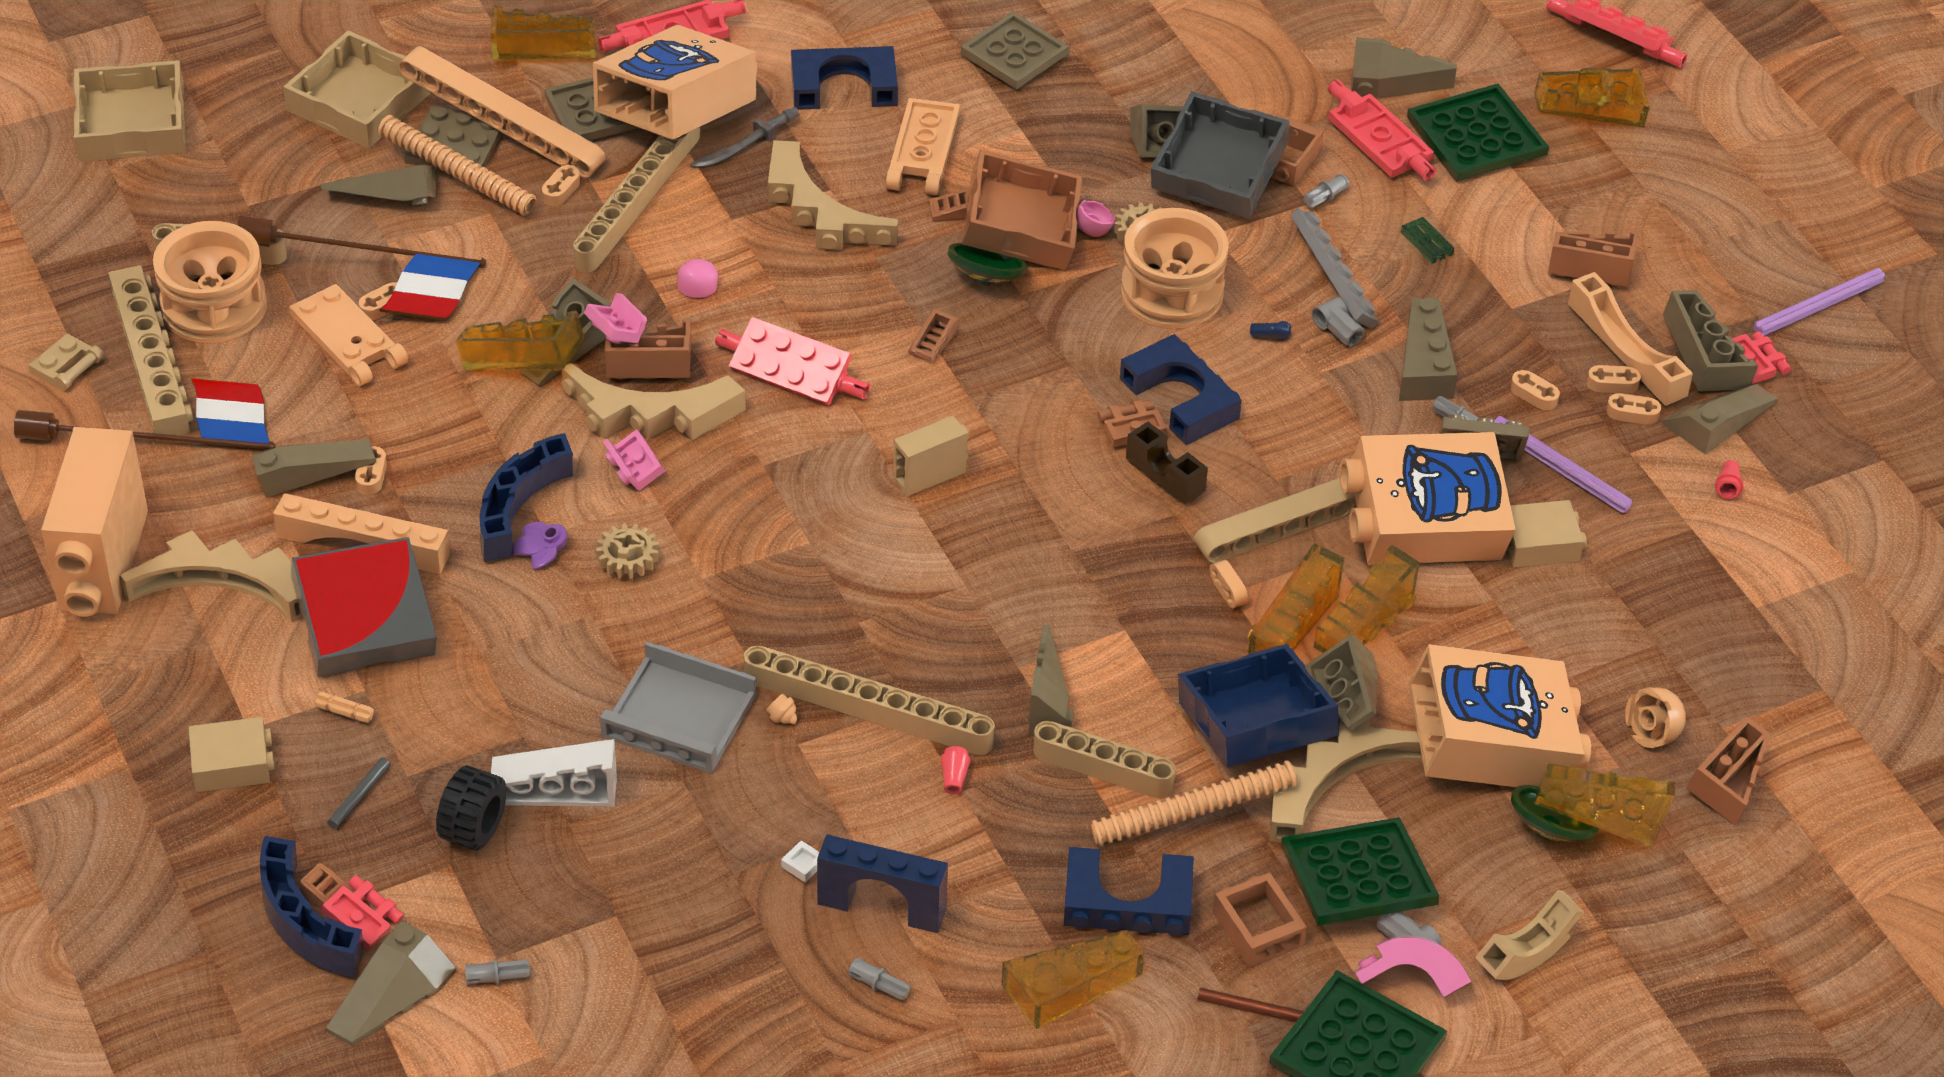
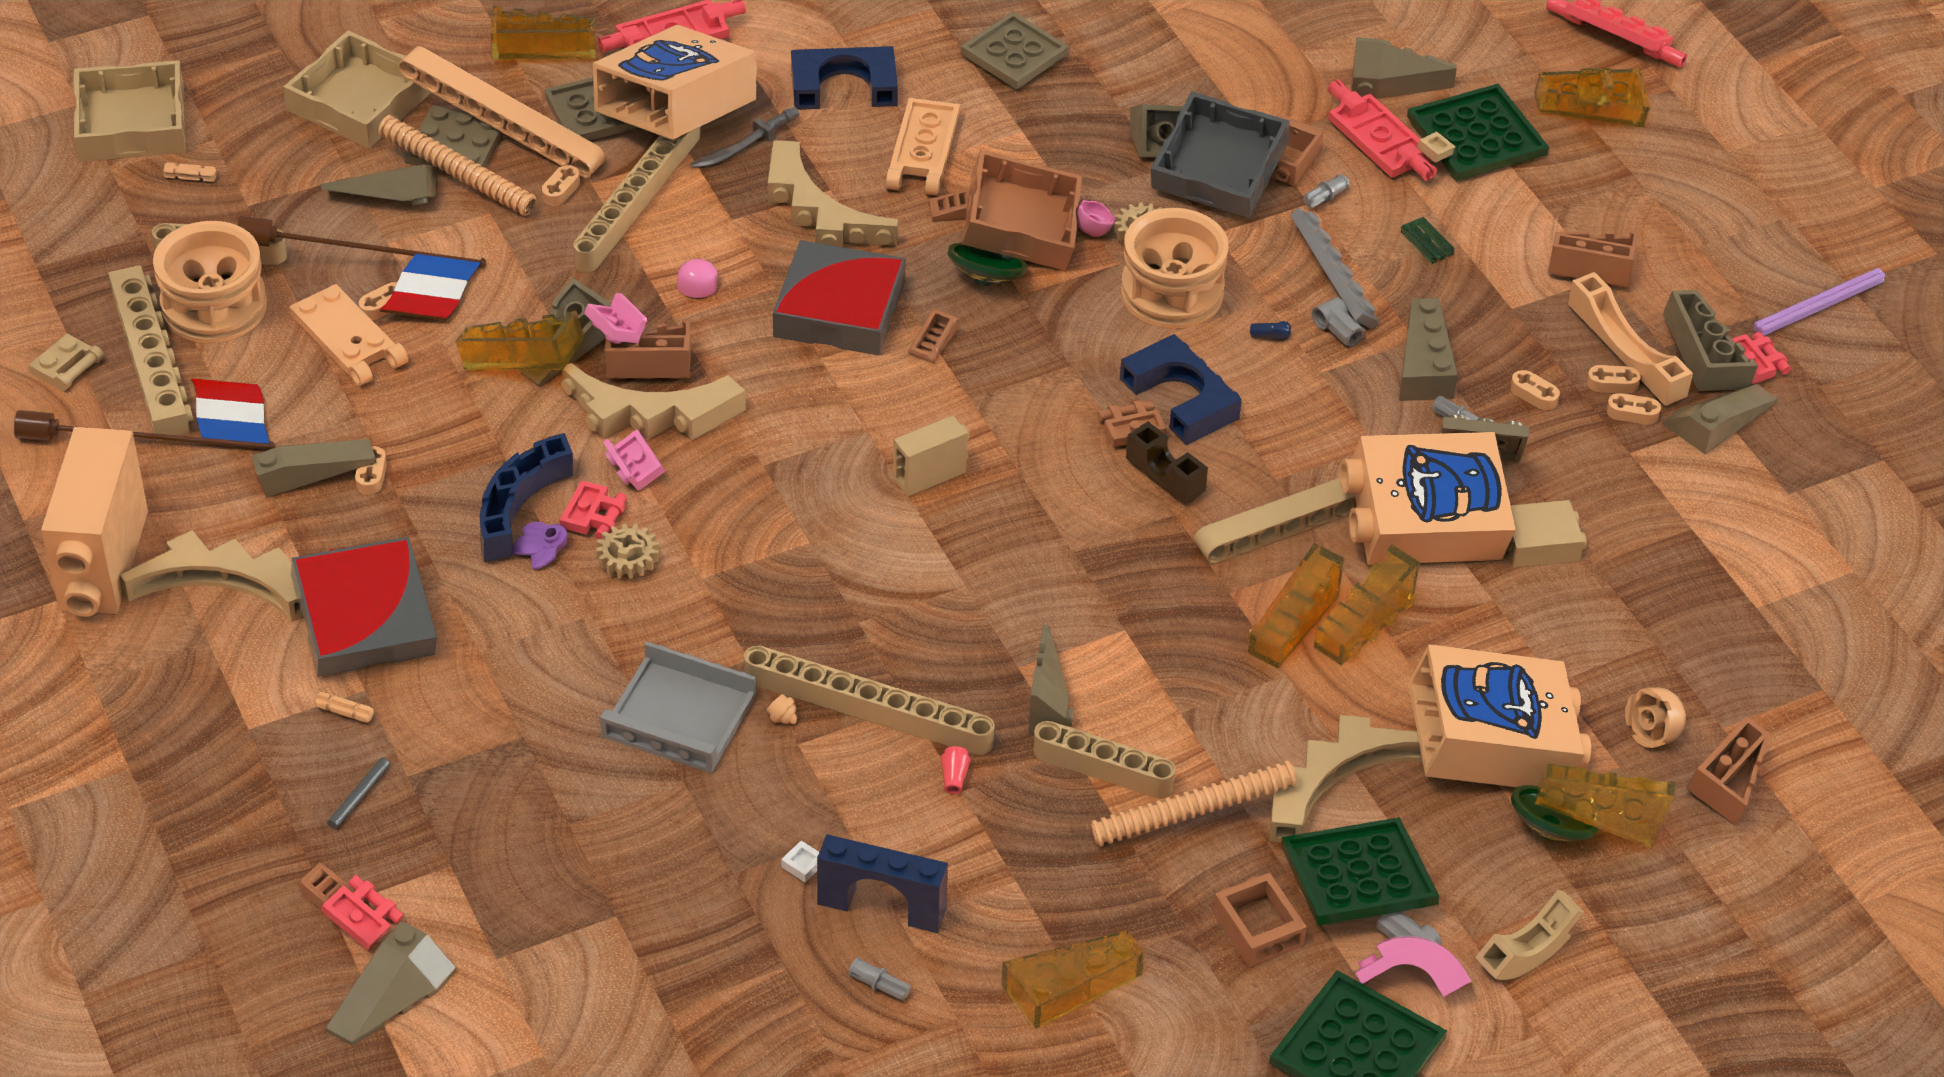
(190, 172): none -> light nougat axle
(230, 754): tan brick -> none
(301, 928): dark blue brick -> none
(309, 519): light nougat arch -> none
(471, 807): black tyre -> none
(496, 971): light grey axle -> none
(560, 775): white wedge -> none
(585, 506): none -> coral plate
(791, 362): plate -> none
(839, 297): none -> tile
(1093, 907): dark blue arch -> none
(1228, 584): light nougat beam -> none
(1249, 1005): copper bar -> none
(1258, 705): dark blue tile -> none
(1350, 679): dark tan wedge -> none
(1436, 147): none -> tan plate
(1575, 472): lavender axle -> none
(1729, 481): coral cone -> none

